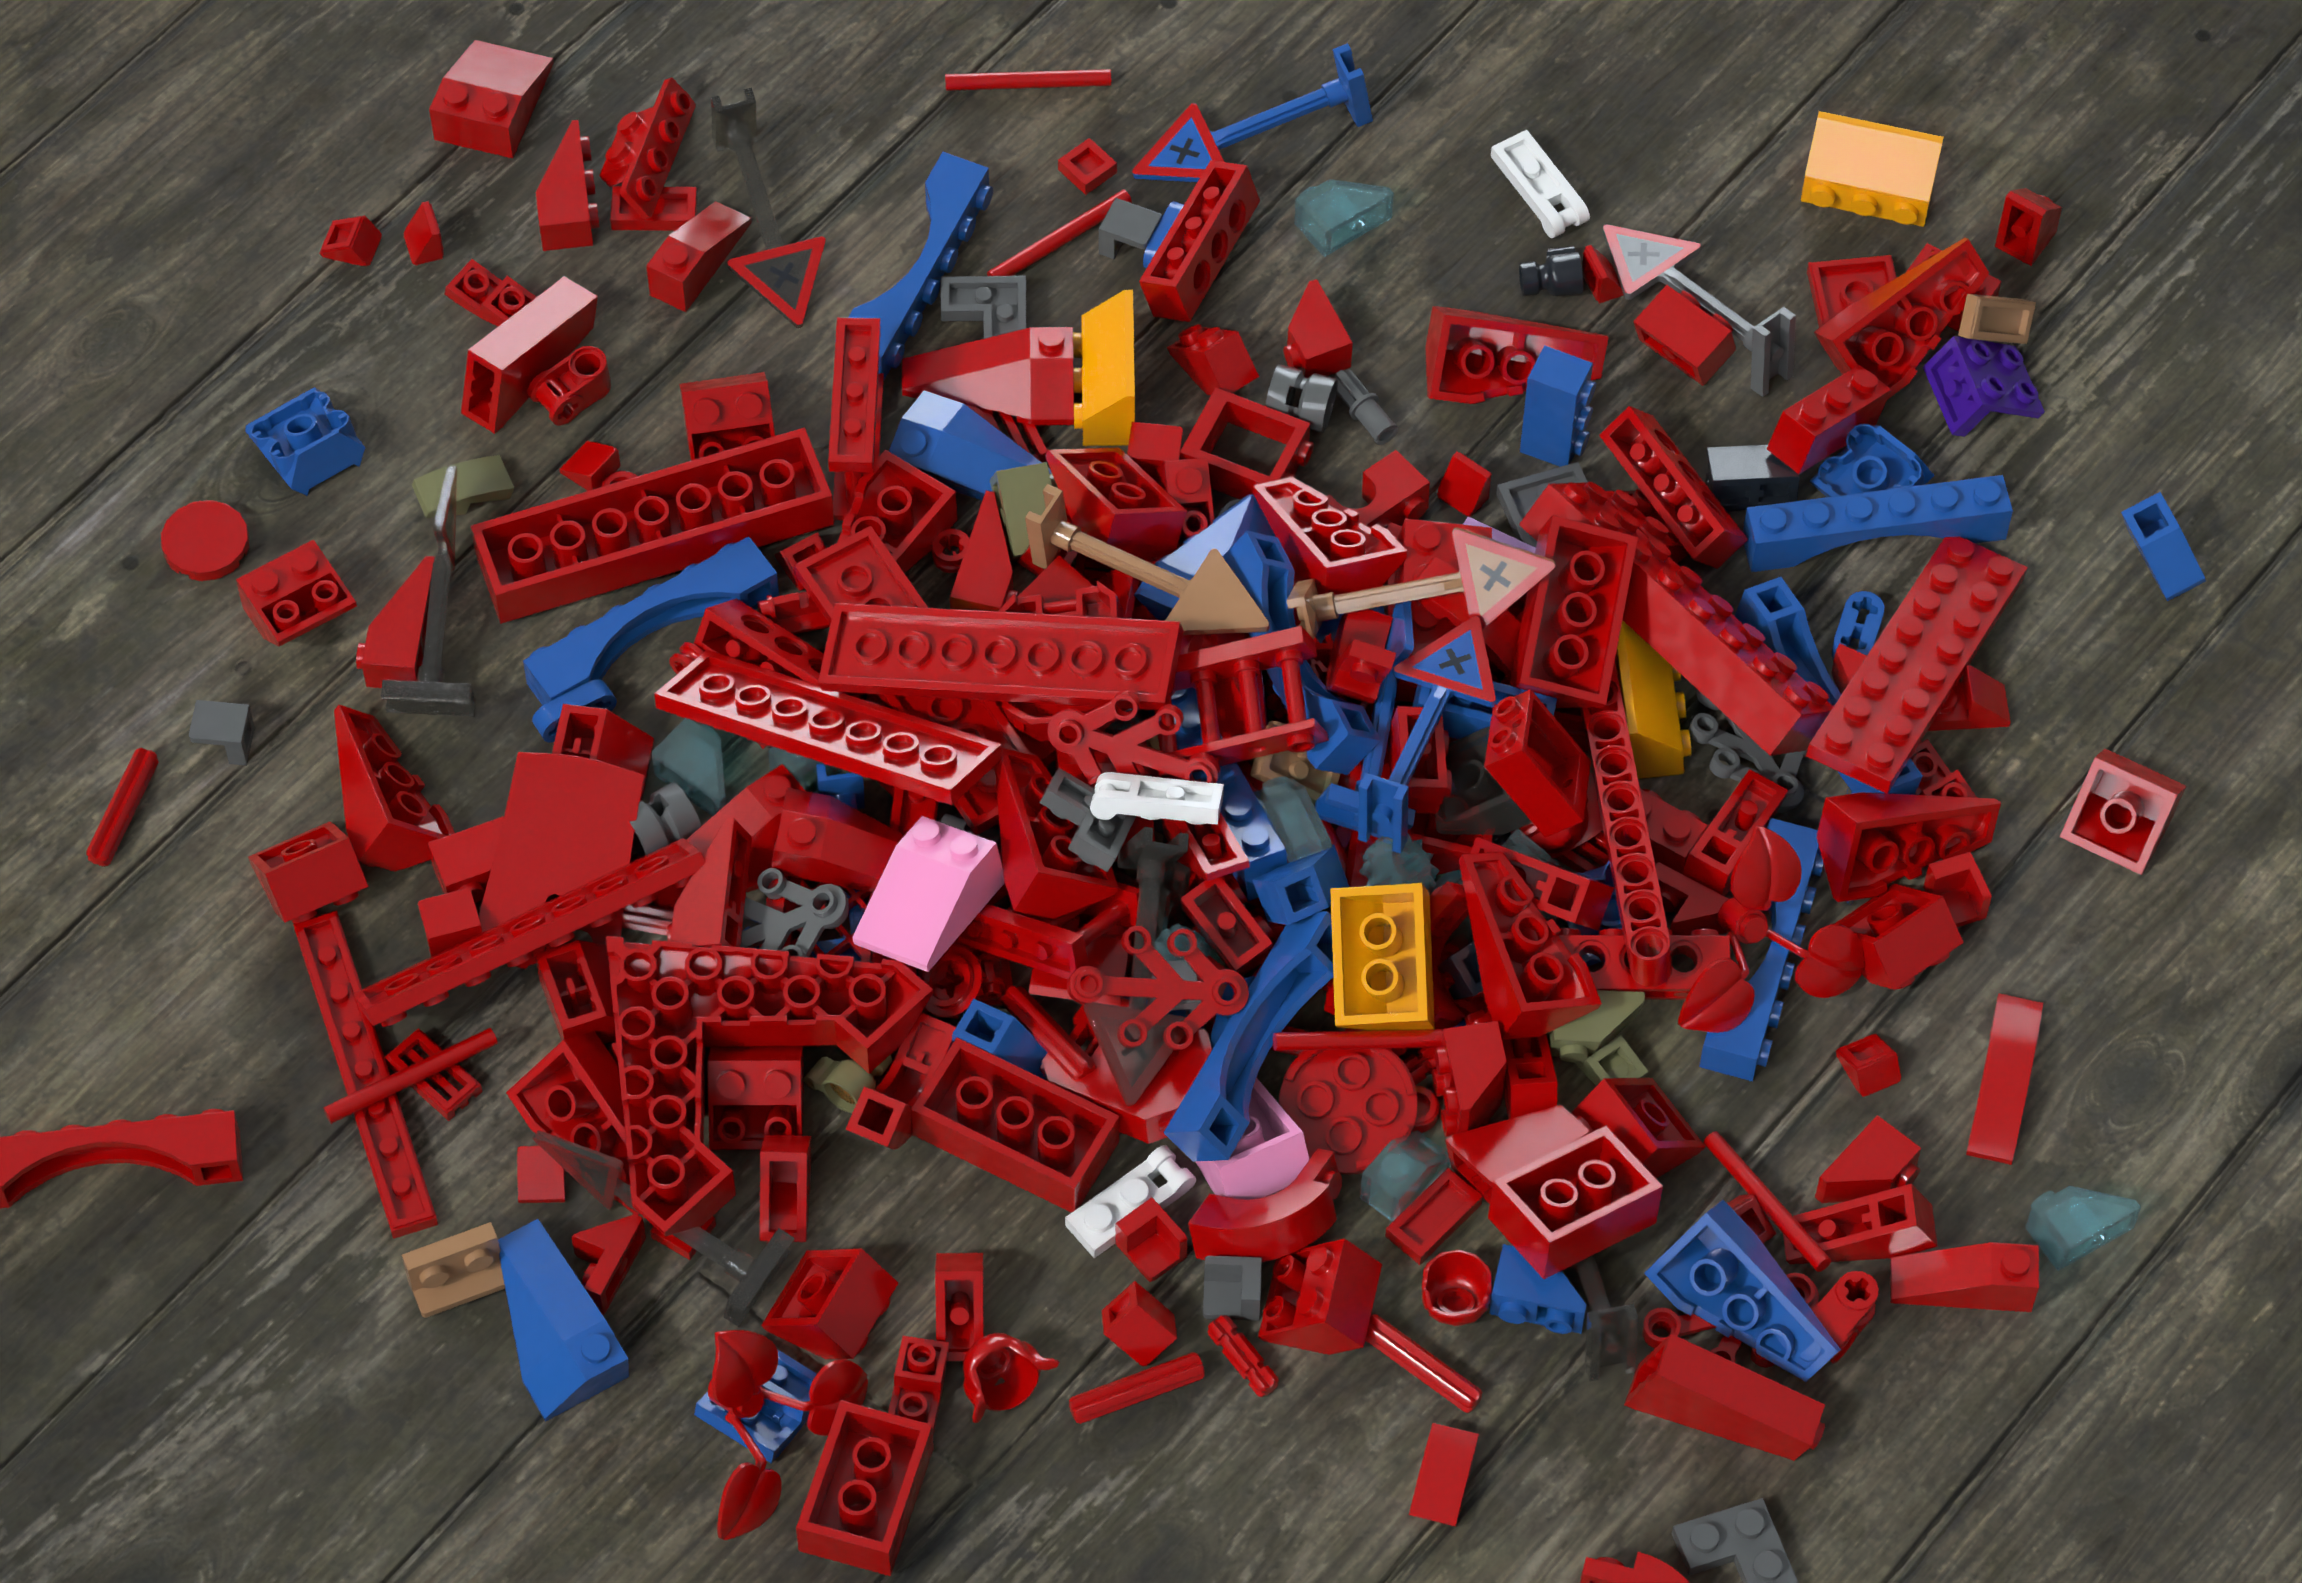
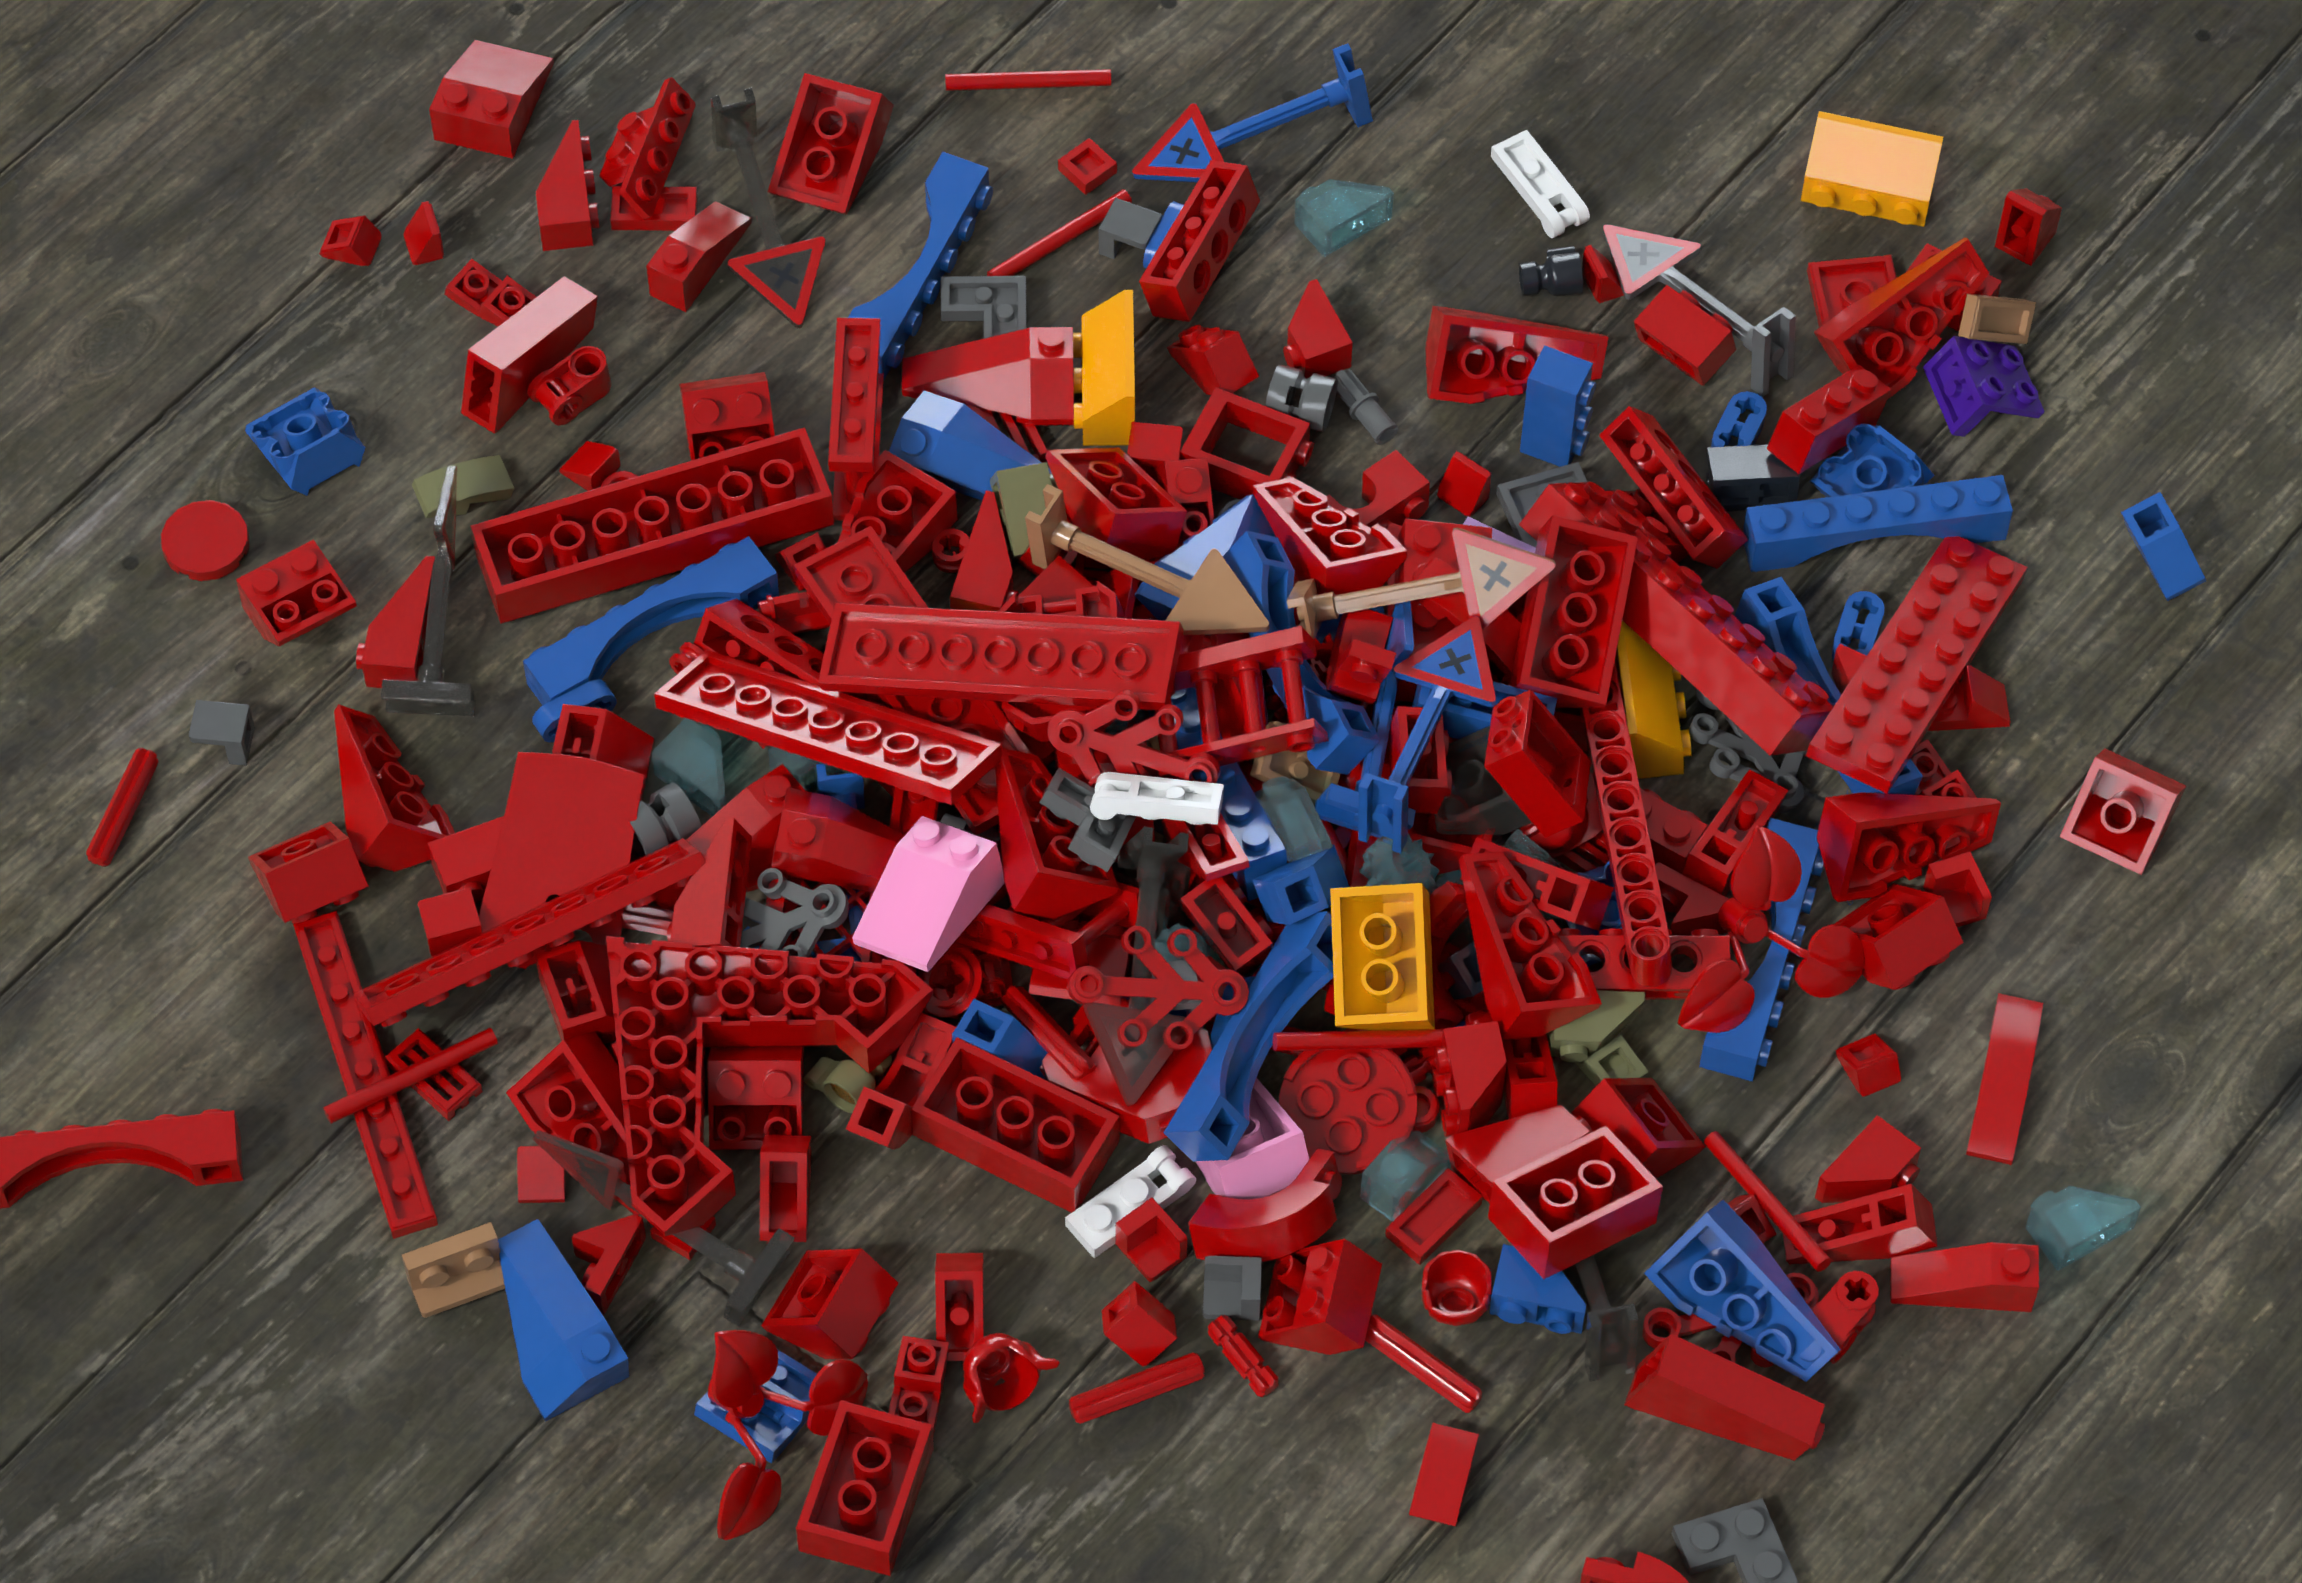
(830, 143): none -> red slope
(1731, 426): none -> blue beam

